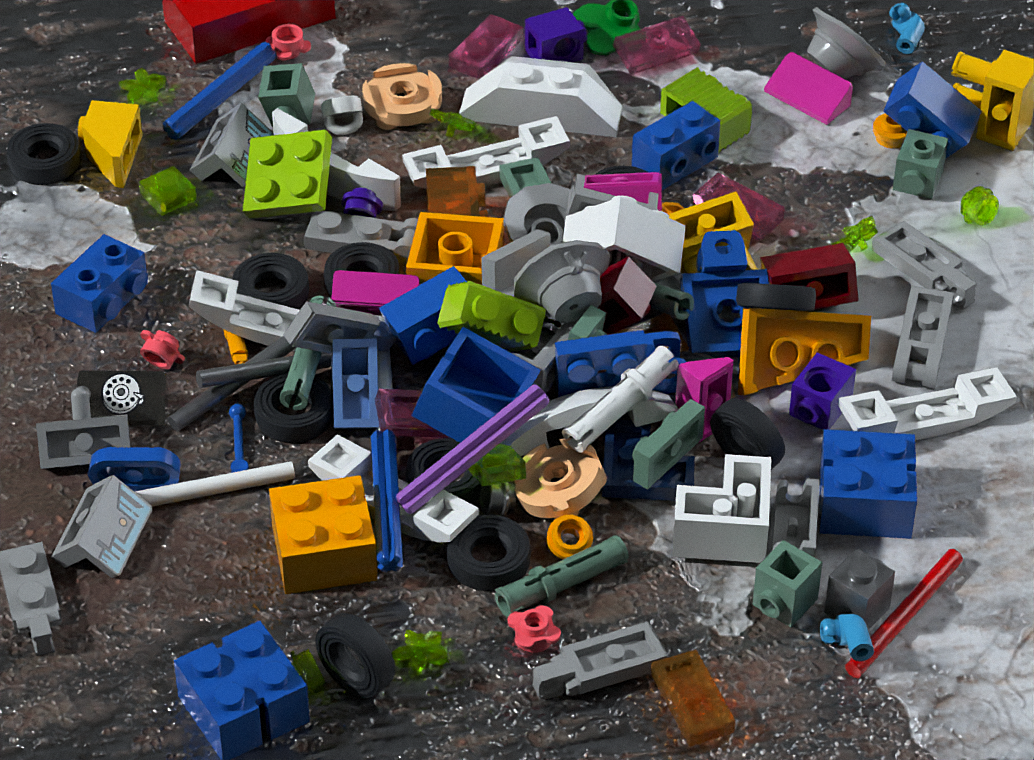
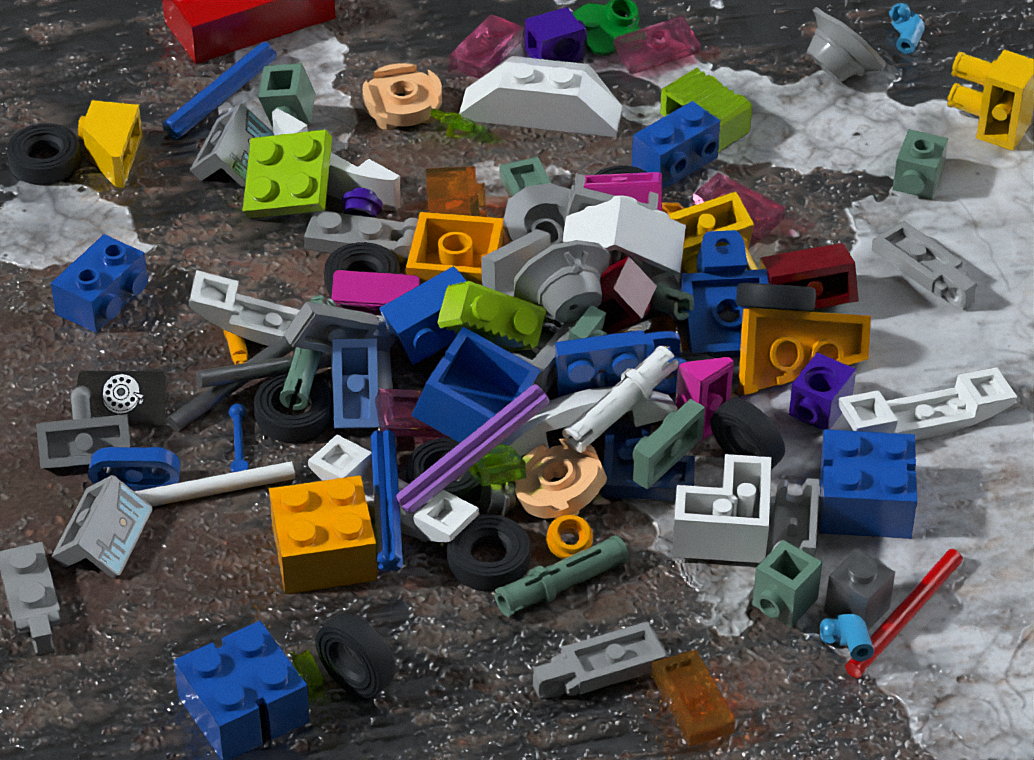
(144, 85): clear neon green plant -> none
(161, 349): coral plate -> none
(167, 190): clear neon green plate -> none
(278, 267): black tyre -> none
(288, 42): coral plate -> none
(341, 108): white tile -> none
(422, 649): clear neon green plant -> none
(534, 629): coral plate -> none
(536, 139): white slope -> none
(810, 88): dark pink slope -> none
(859, 234): clear neon green plant -> none
(888, 132): light orange plate -> none
(923, 335): light grey plate -> none
(932, 106): blue brick -> none
(979, 206): clear neon green plate -> none

